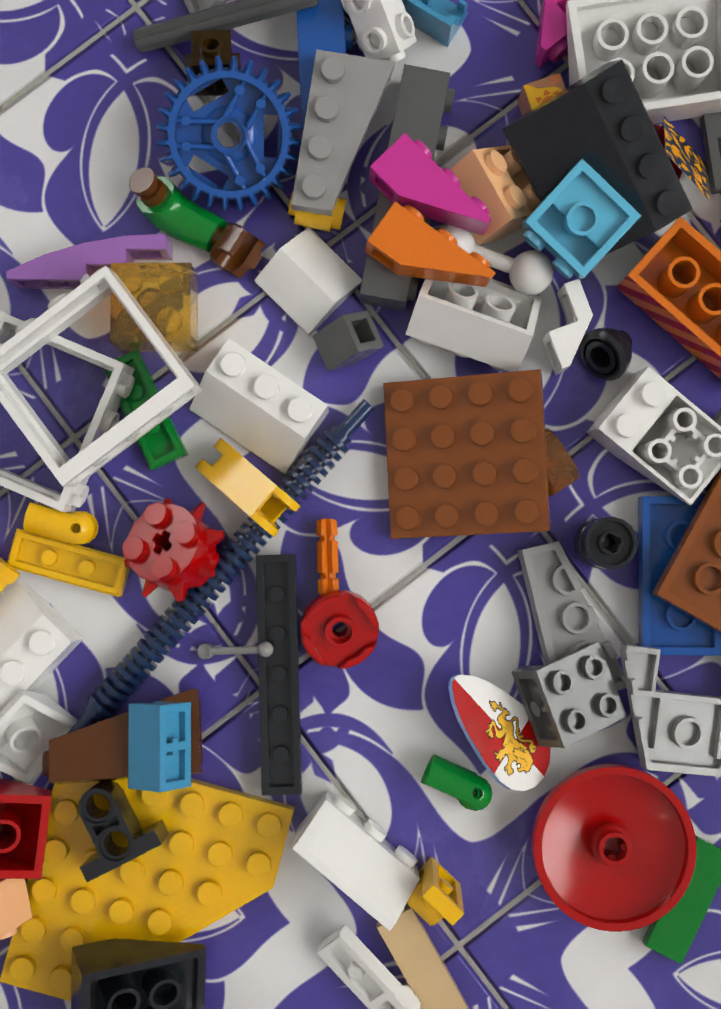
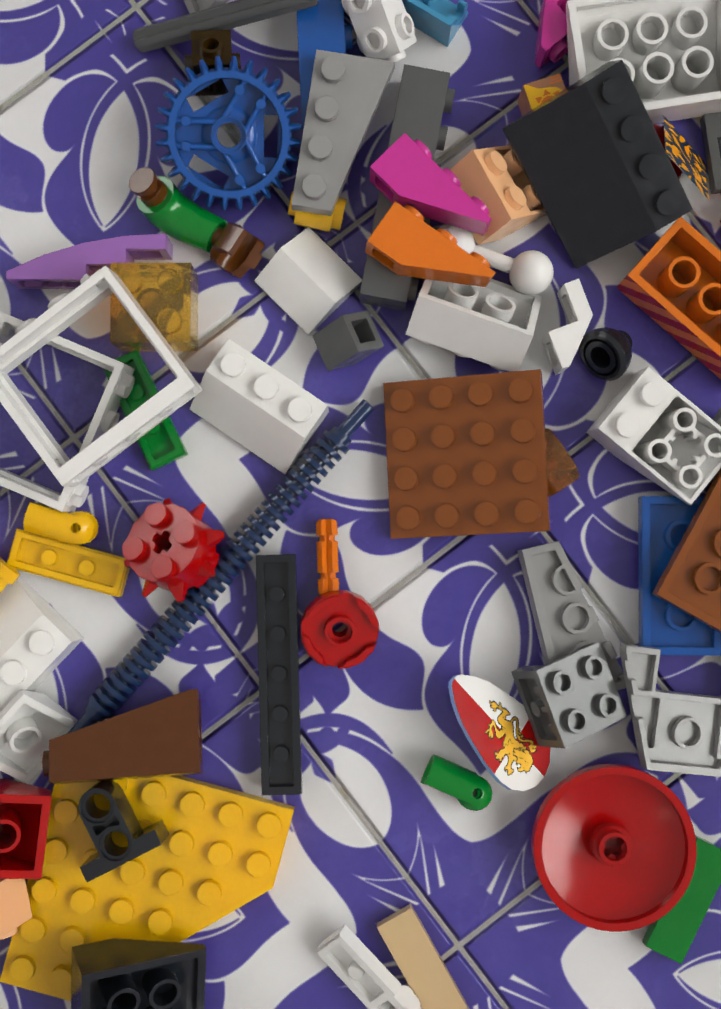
(159, 746): dark azure hinge -> none
(207, 651): light grey hinge -> none
(247, 487): yellow piece -> none
(357, 858): white slope -> none
(437, 895): yellow plate -> none
(579, 221): medium azure plate -> none
(605, 543): black wheel -> none

